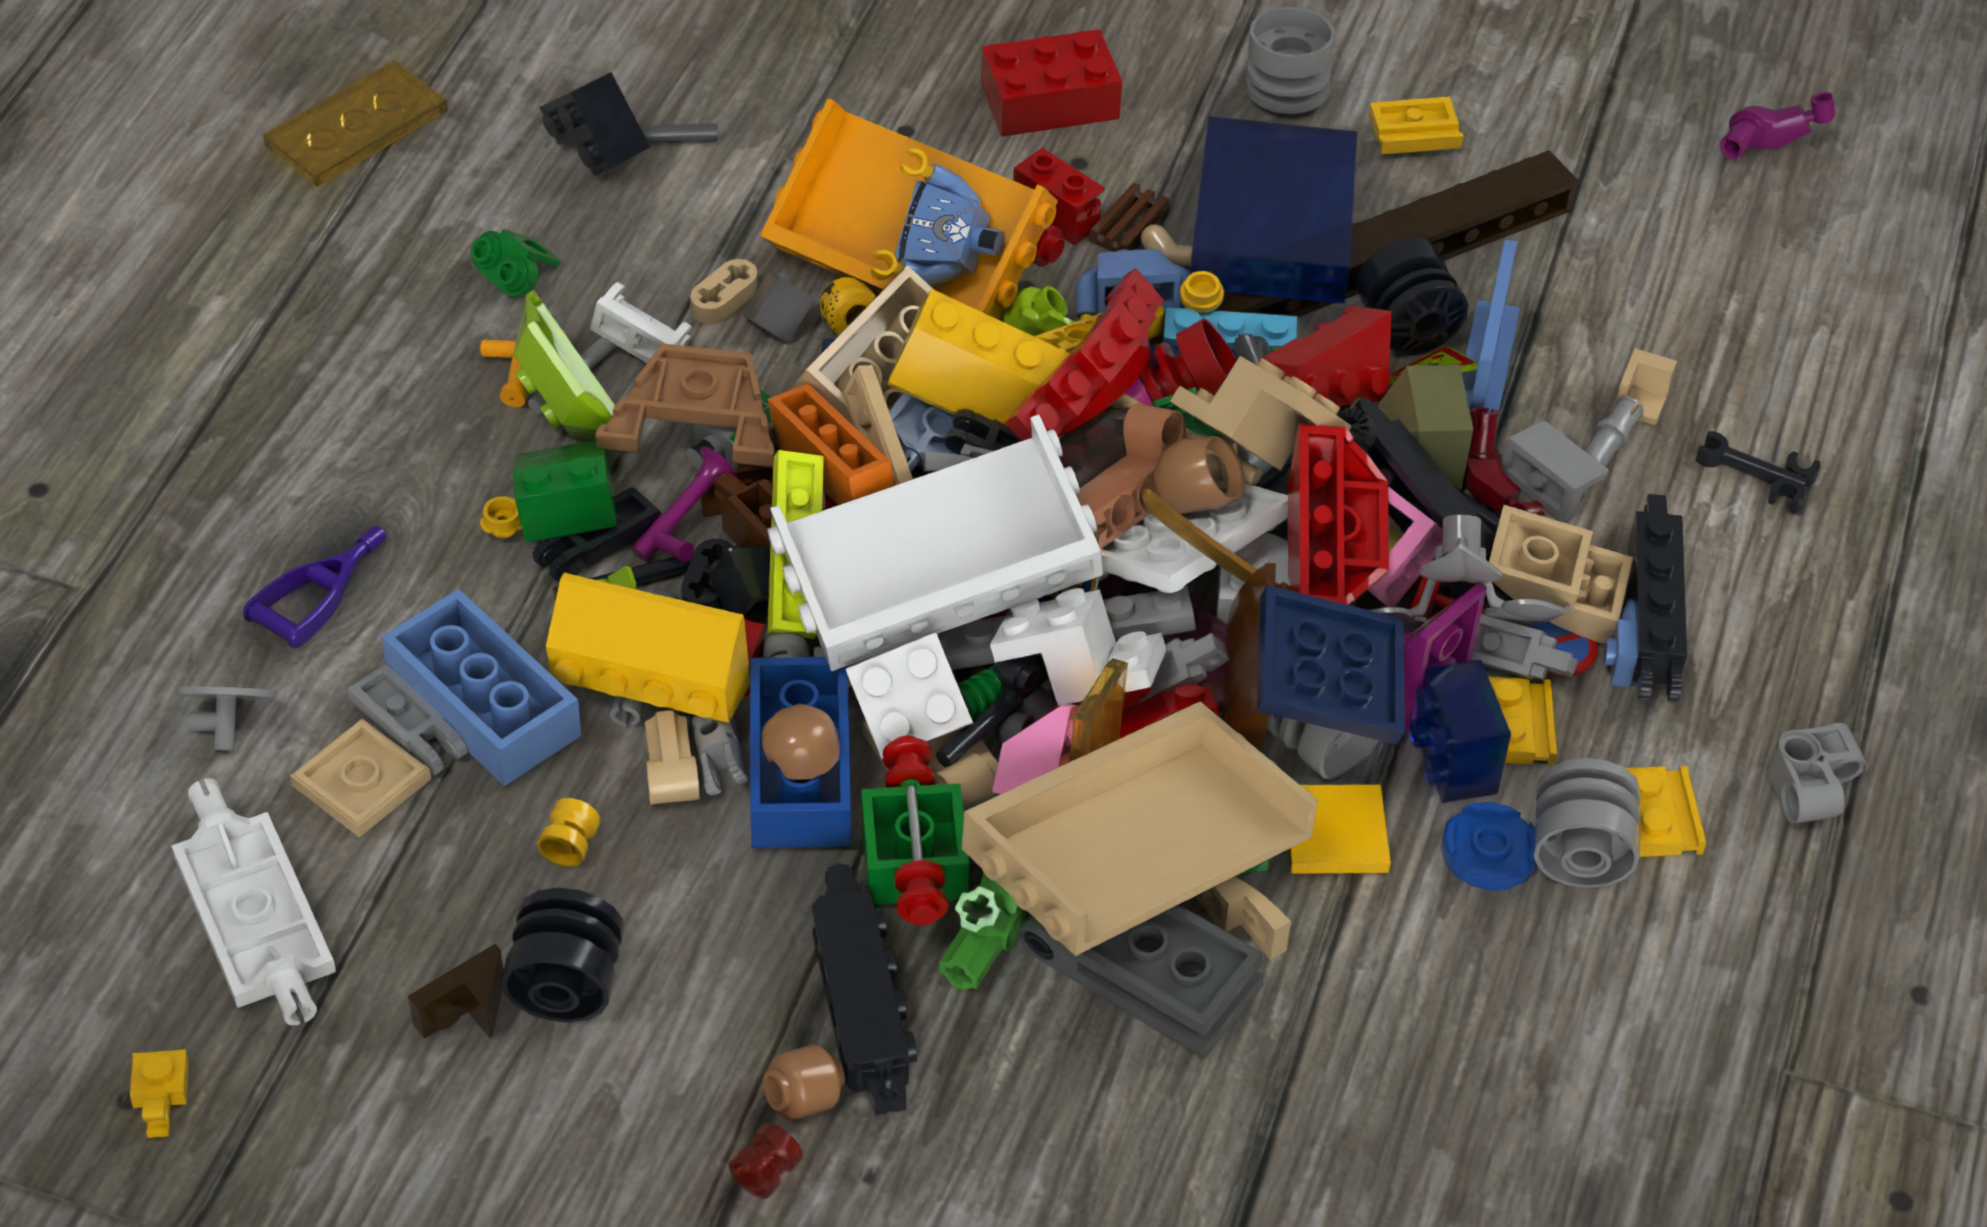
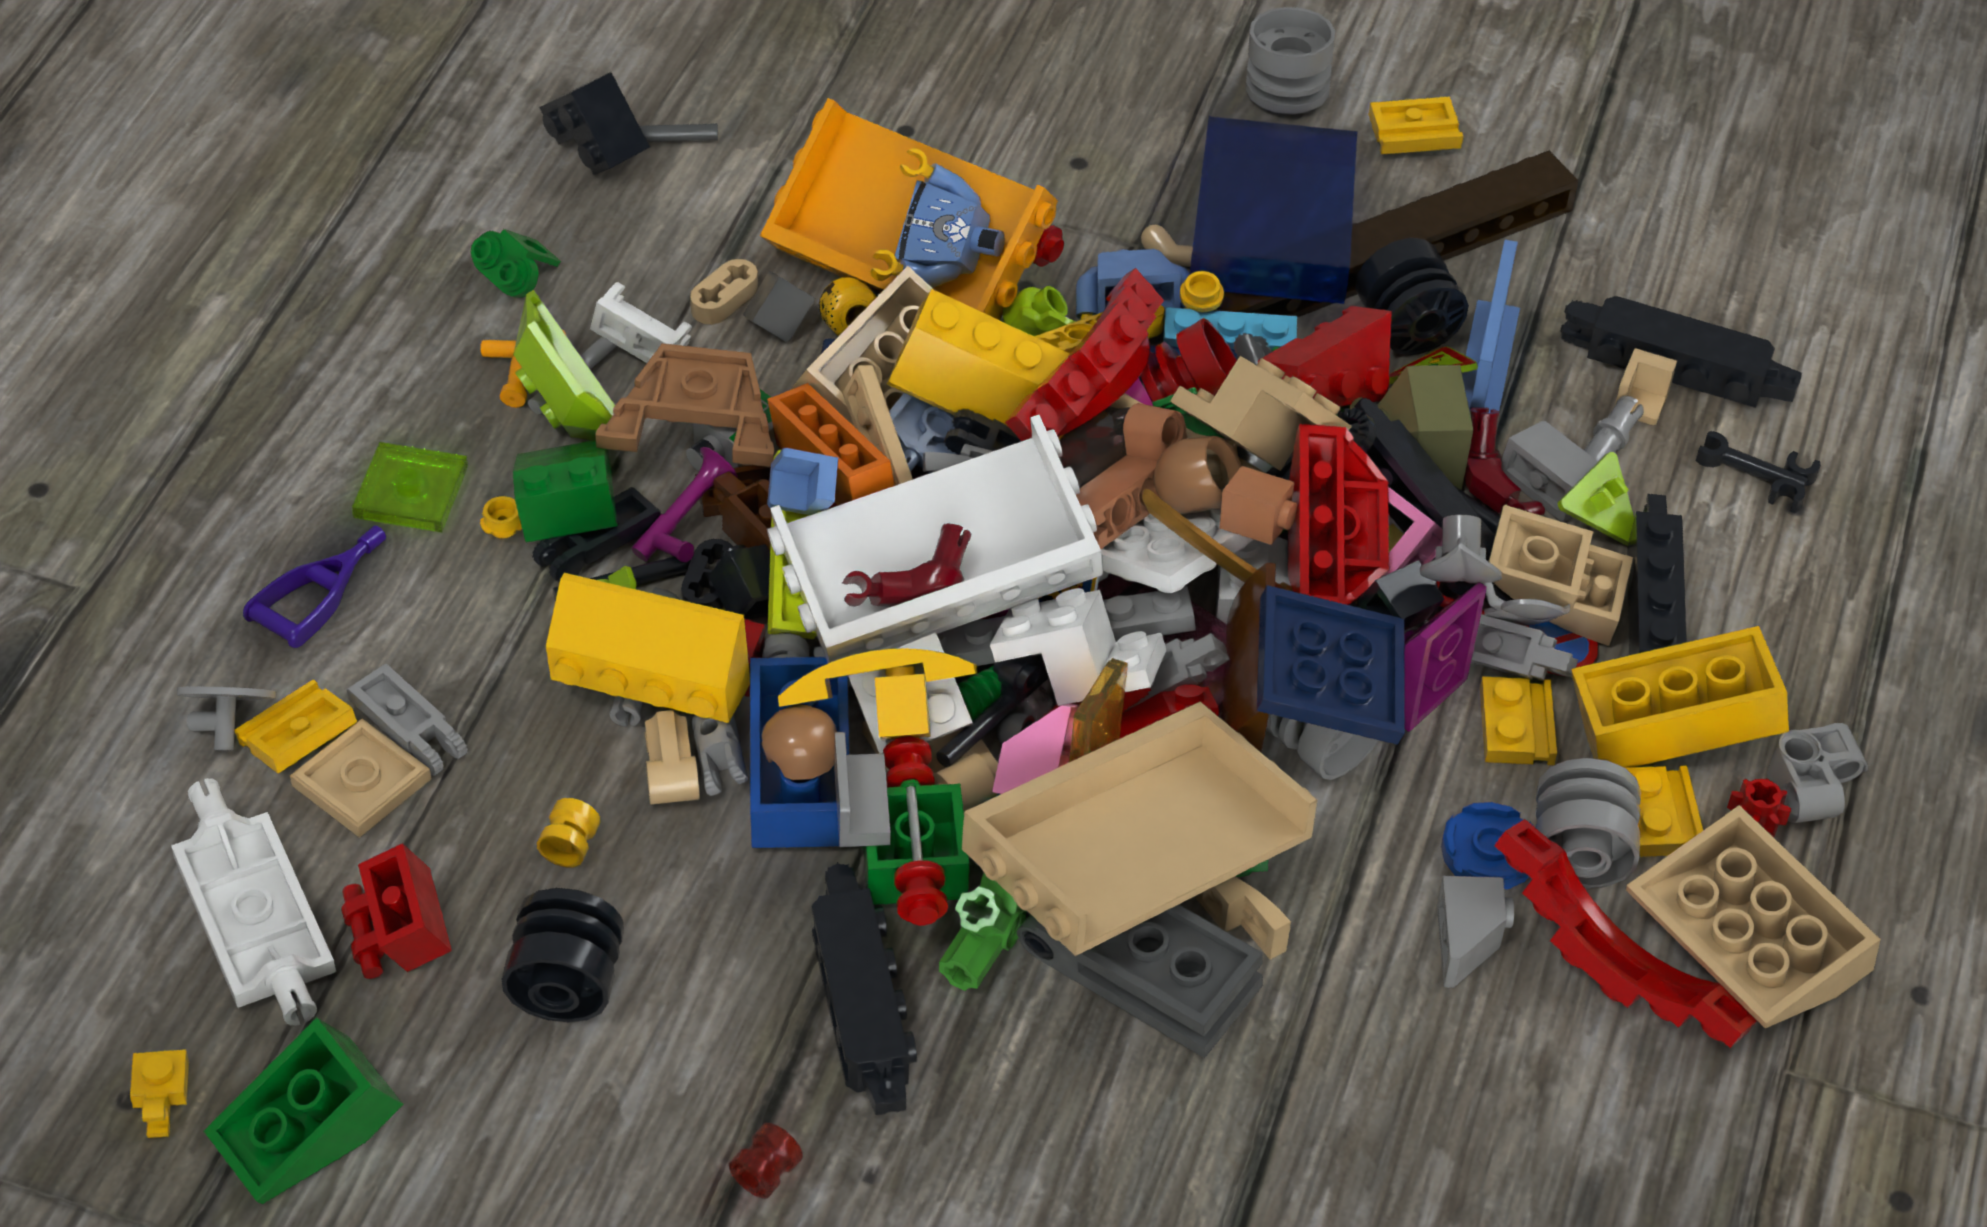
(295, 726): none -> yellow plate
(302, 1112): none -> green slope
(355, 123): clear yellow tile -> none
(403, 910): none -> red brick
(410, 487): none -> clear neon green plate
(468, 988): dark brown slope -> none
(484, 686): medium blue brick -> none
(802, 481): none -> medium blue panel
(803, 1082): medium nougat head -> none
(817, 683): none -> yellow slope
(861, 797): none -> light grey panel
(897, 587): none -> dark red arm
(902, 704): none -> yellow brick
(1051, 82): red brick -> none
(1076, 193): red hinge -> none
(1122, 216): reddish brown tile -> none
(1257, 505): none -> nougat brick
(1346, 832): yellow tile -> none
(1403, 595): none -> black brick
(1460, 731): clear blue brick -> none
(1470, 923): none -> light grey slope
(1602, 500): none -> lime piece
(1606, 953): none -> red piece
(1622, 650): medium blue plate -> none
(1682, 699): none -> yellow slope
(1706, 354): none -> black hinge
(1757, 919): none -> tan slope
(1763, 802): none -> red gear
(1774, 128): magenta arm -> none

